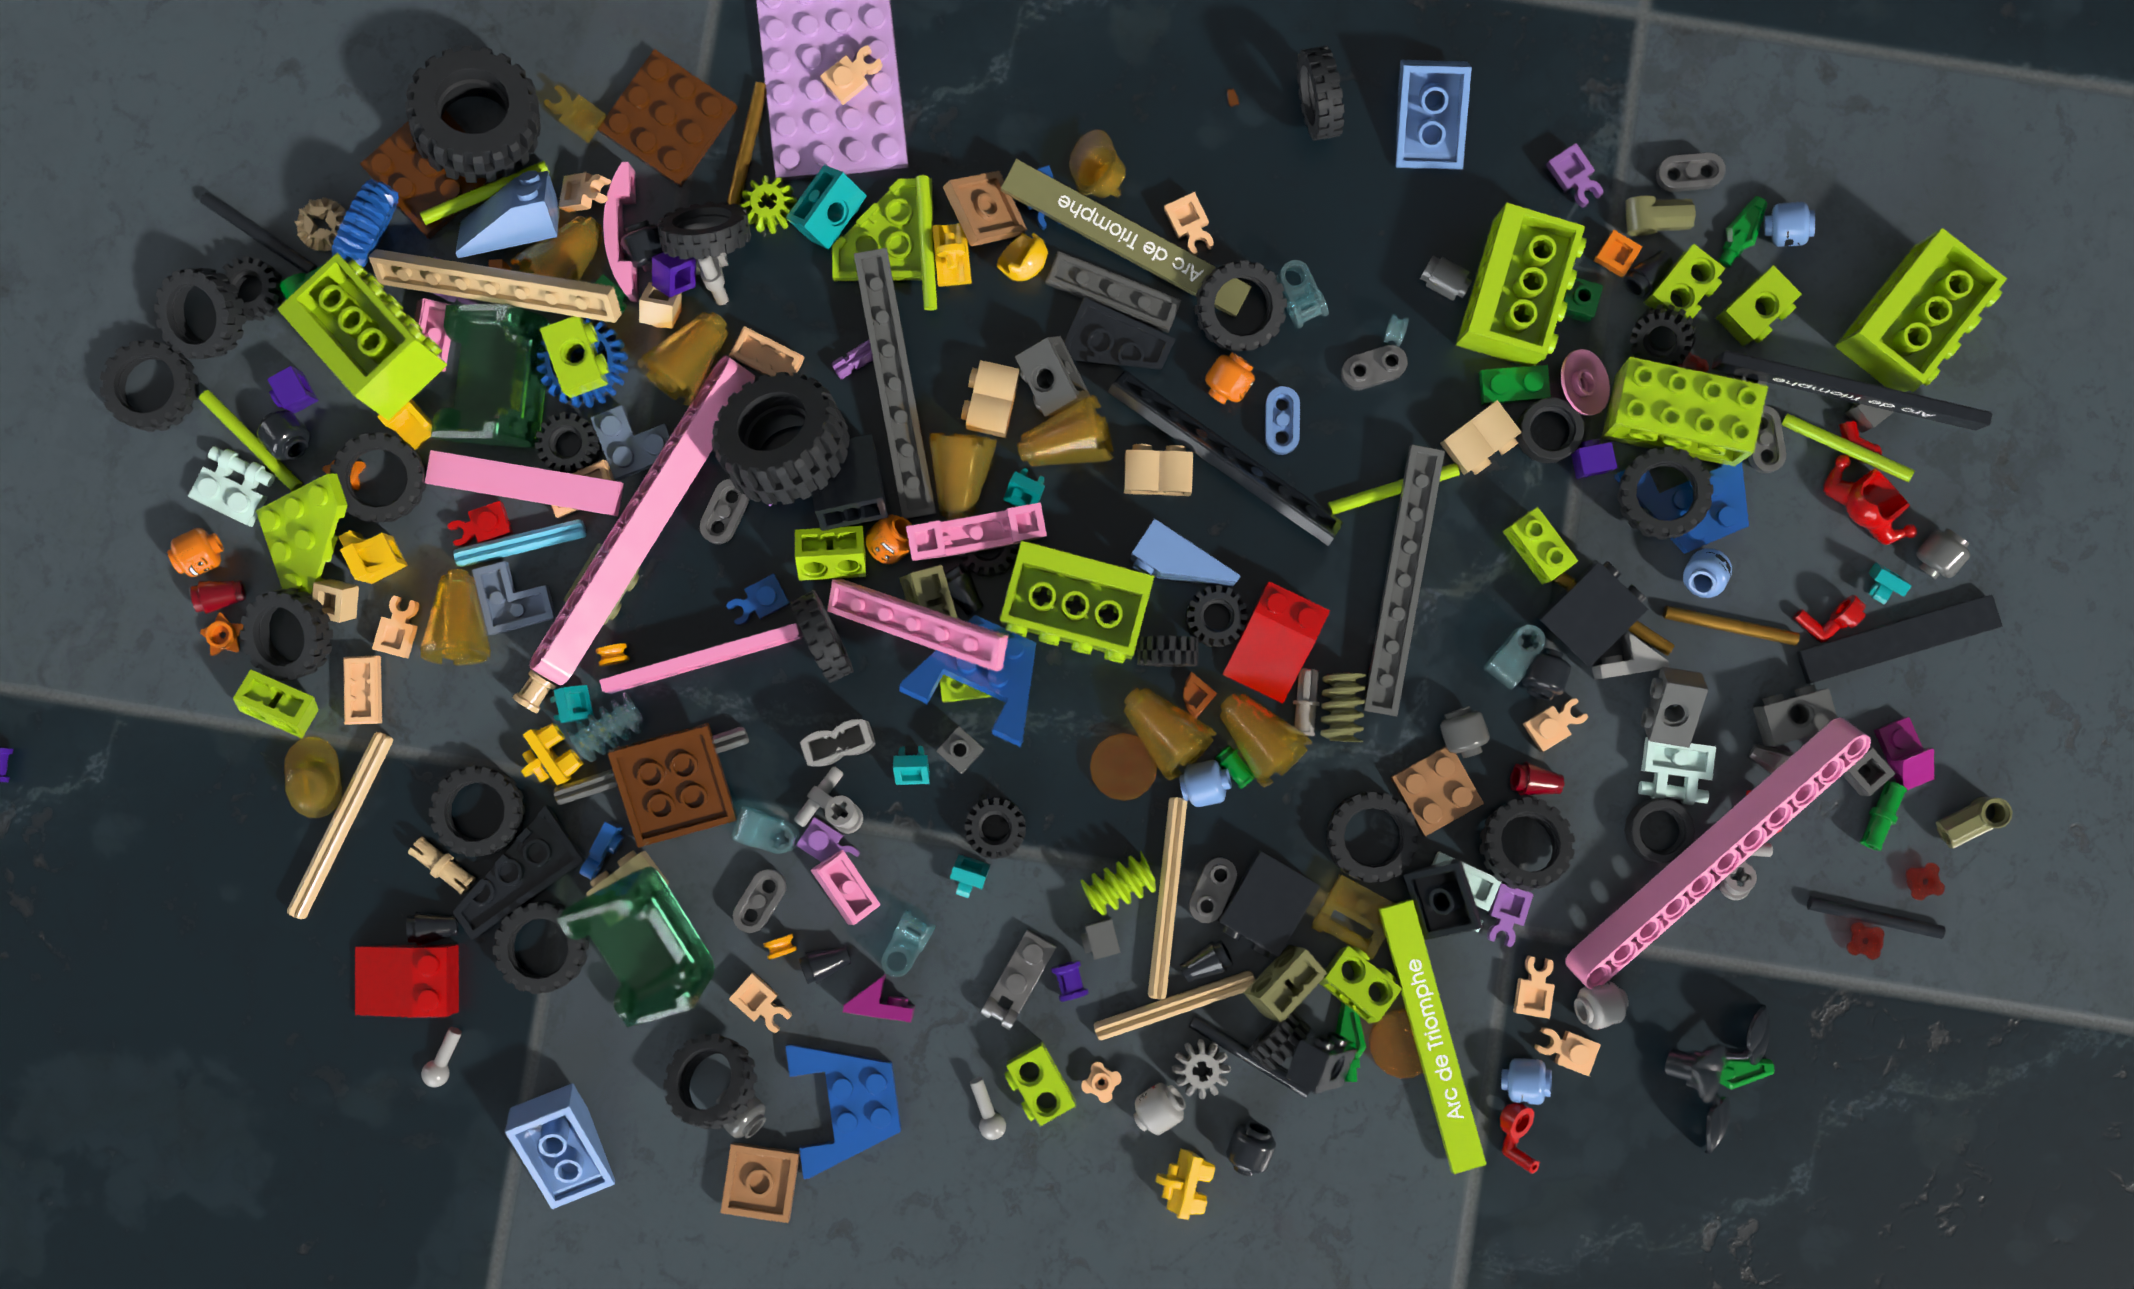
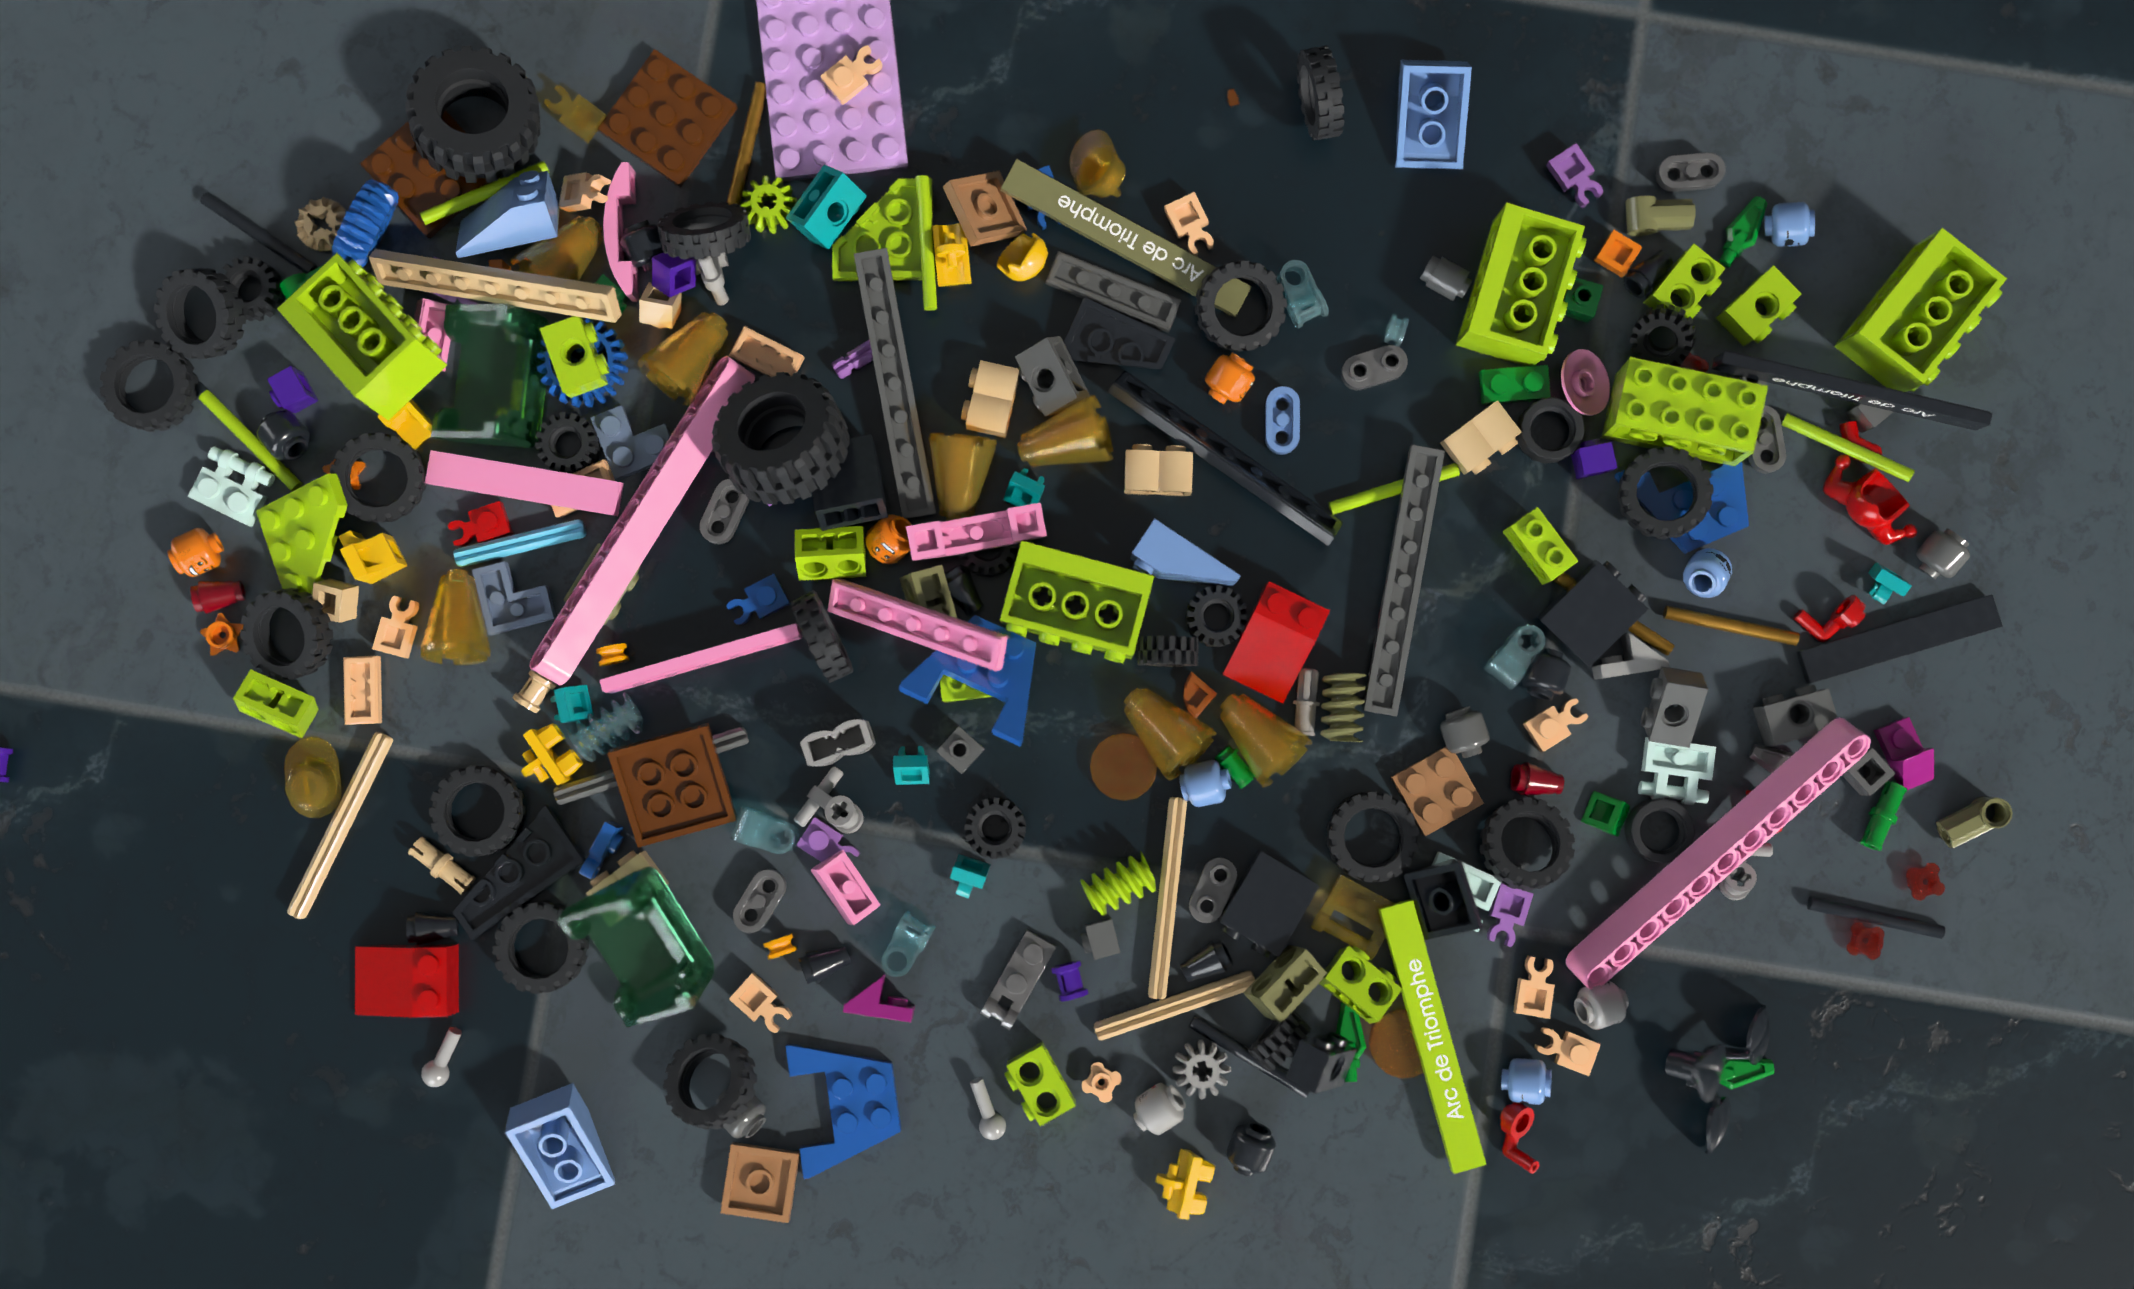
(1605, 813): none -> green slope

